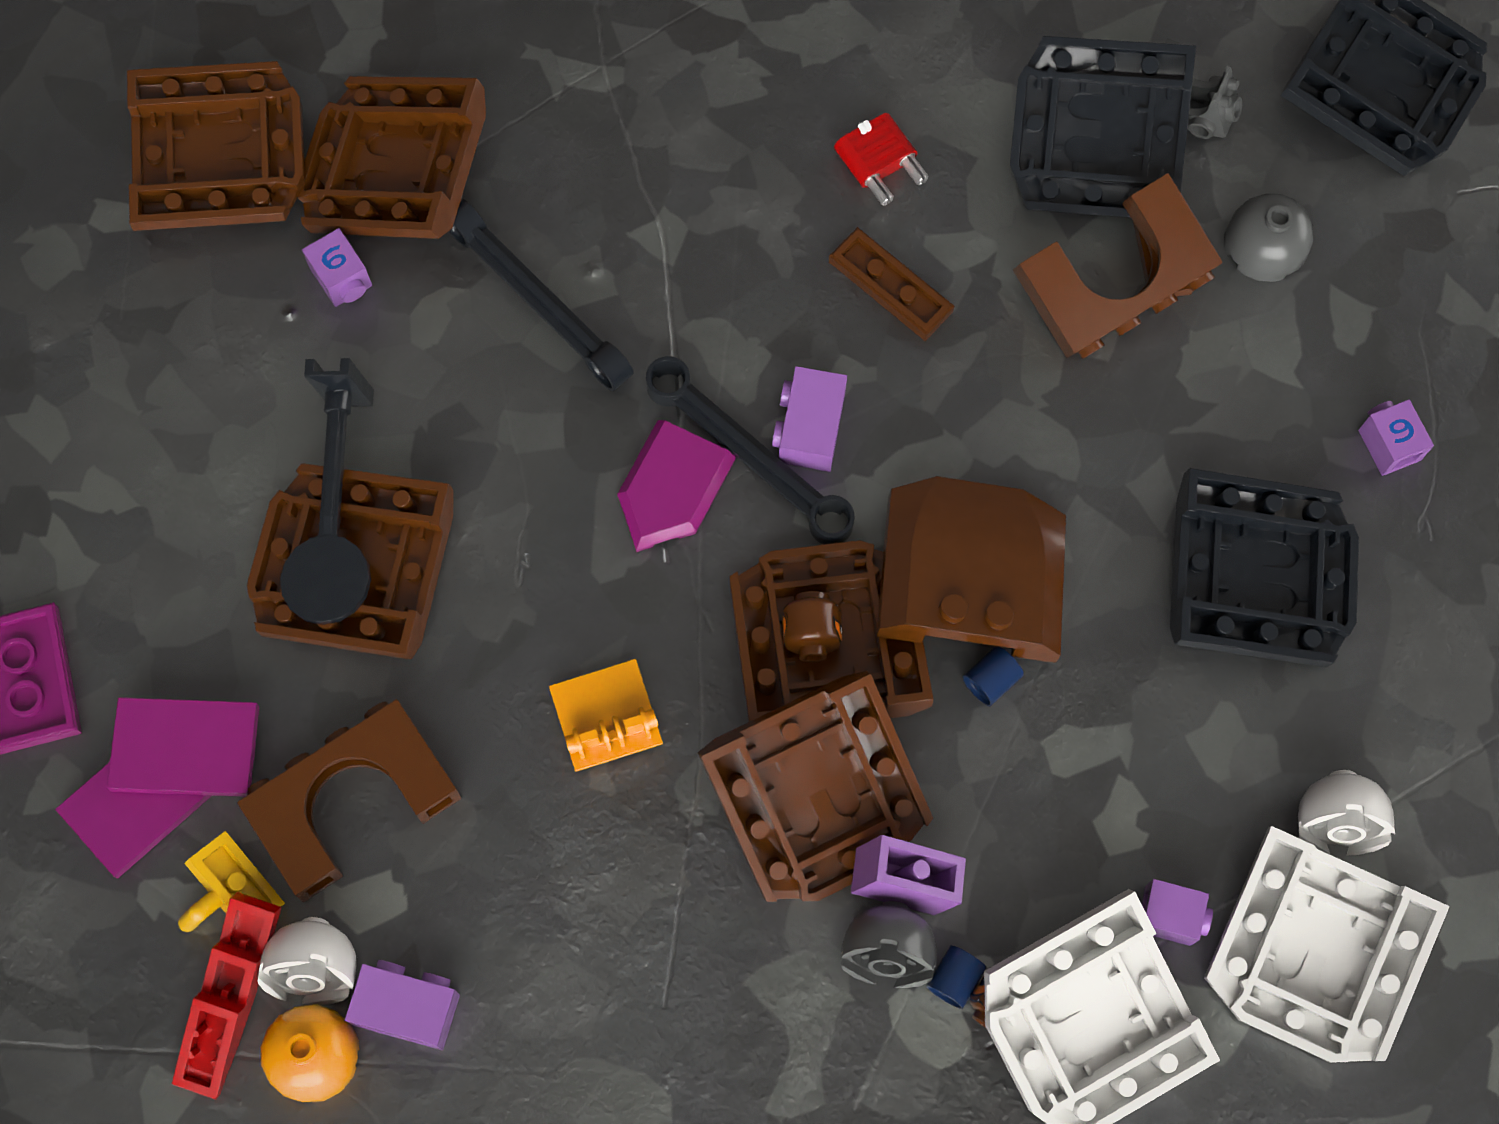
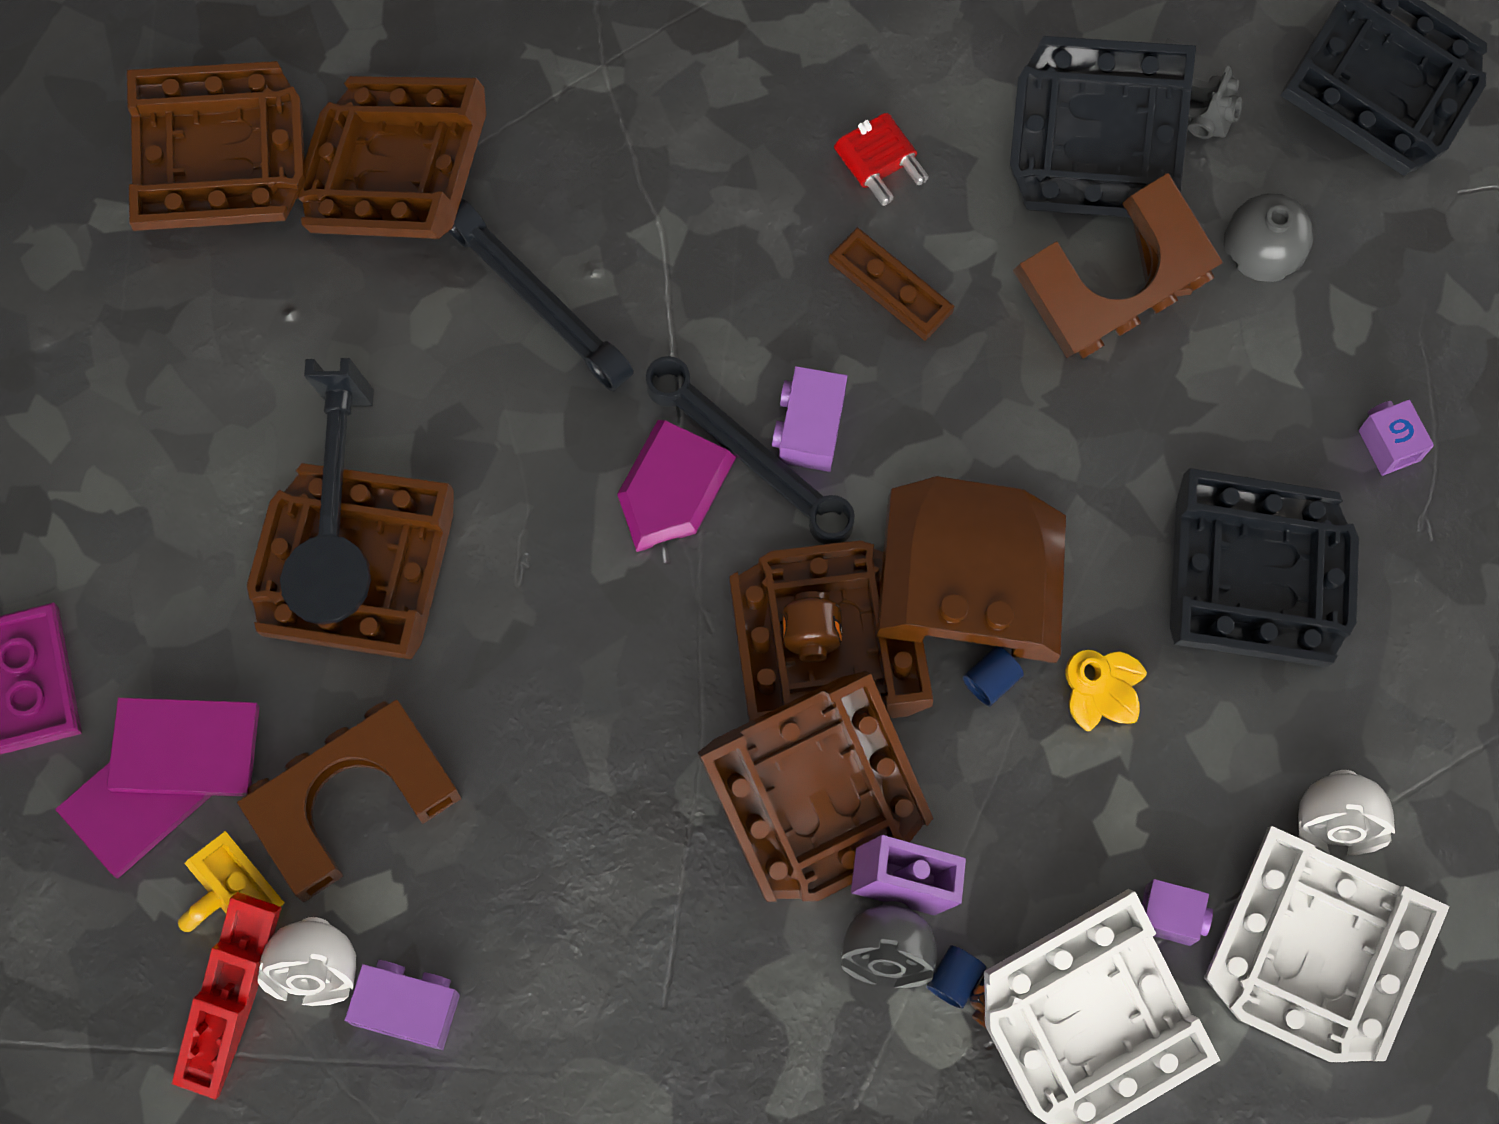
(309, 1053): light orange cylinder -> none
(337, 268): medium lavender brick -> none
(605, 715): light orange hinge -> none
(1109, 692): none -> yellow plate

